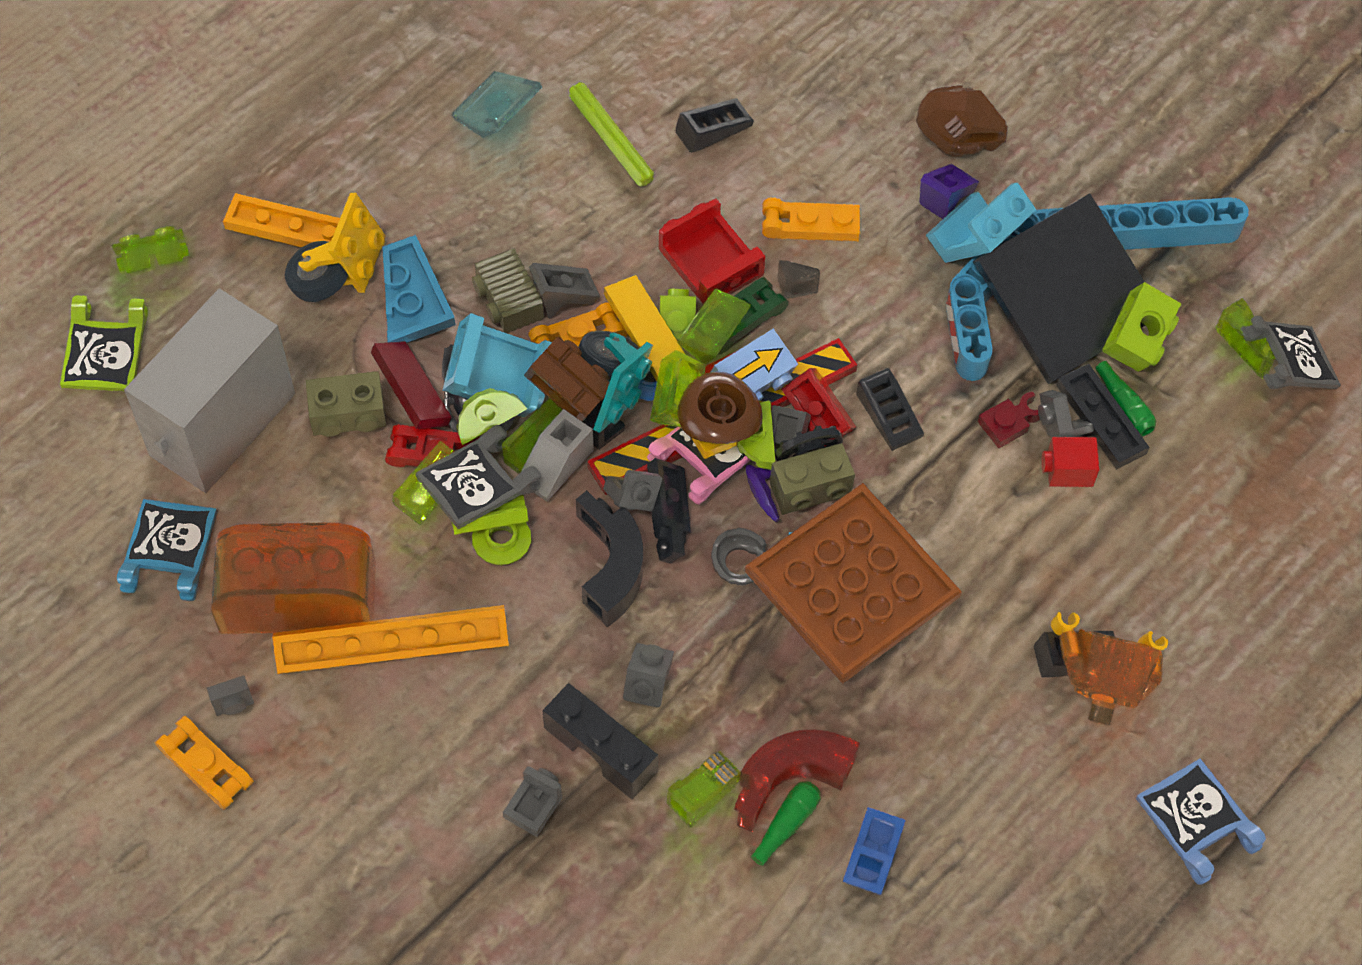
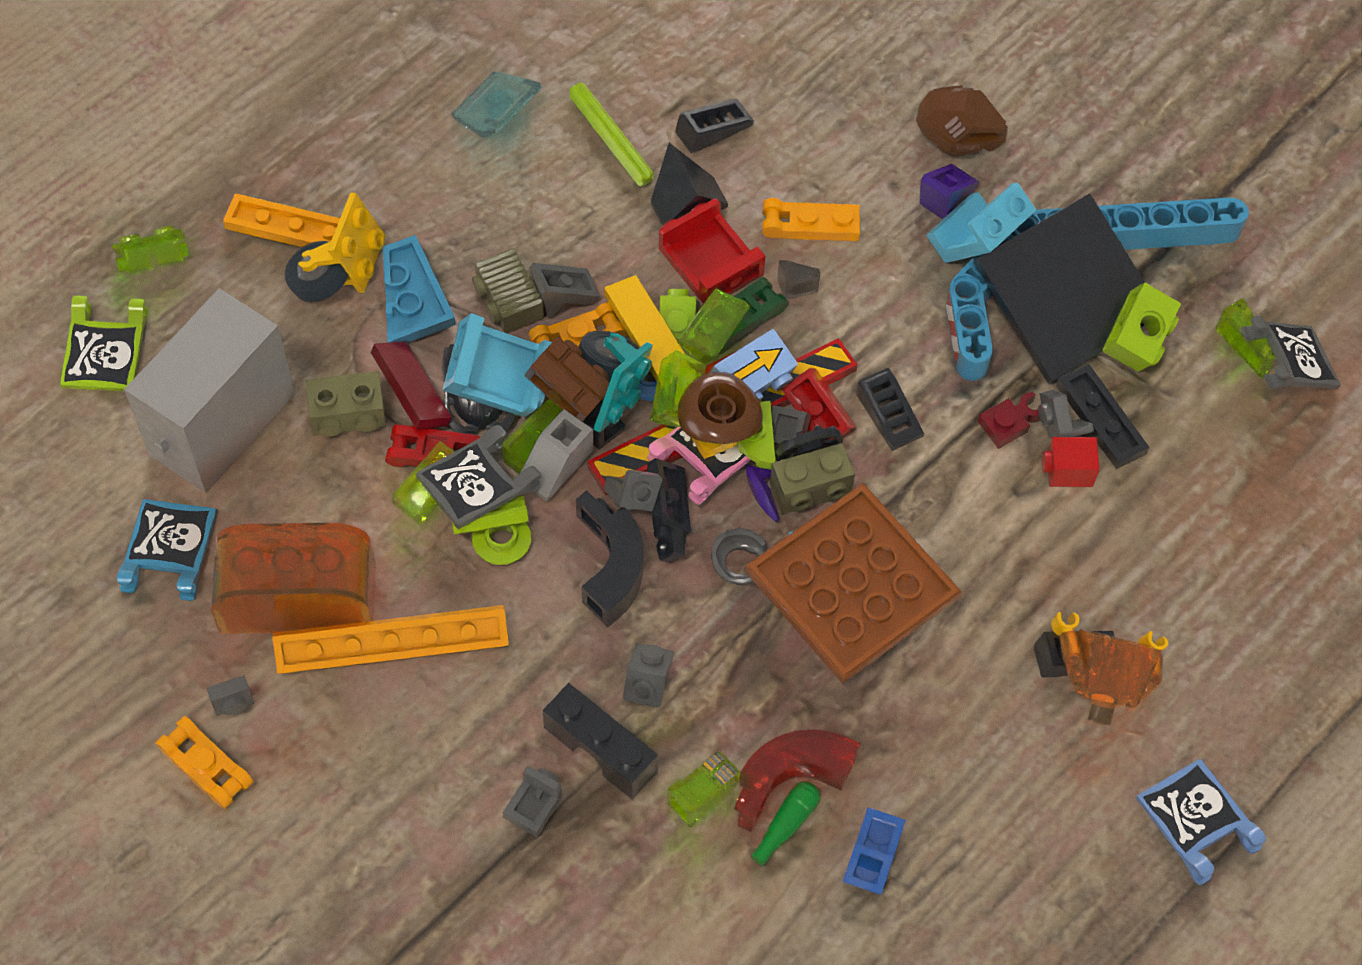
(486, 410): lime plate -> none
(682, 187): none -> black slope
(1128, 400): green piece -> none

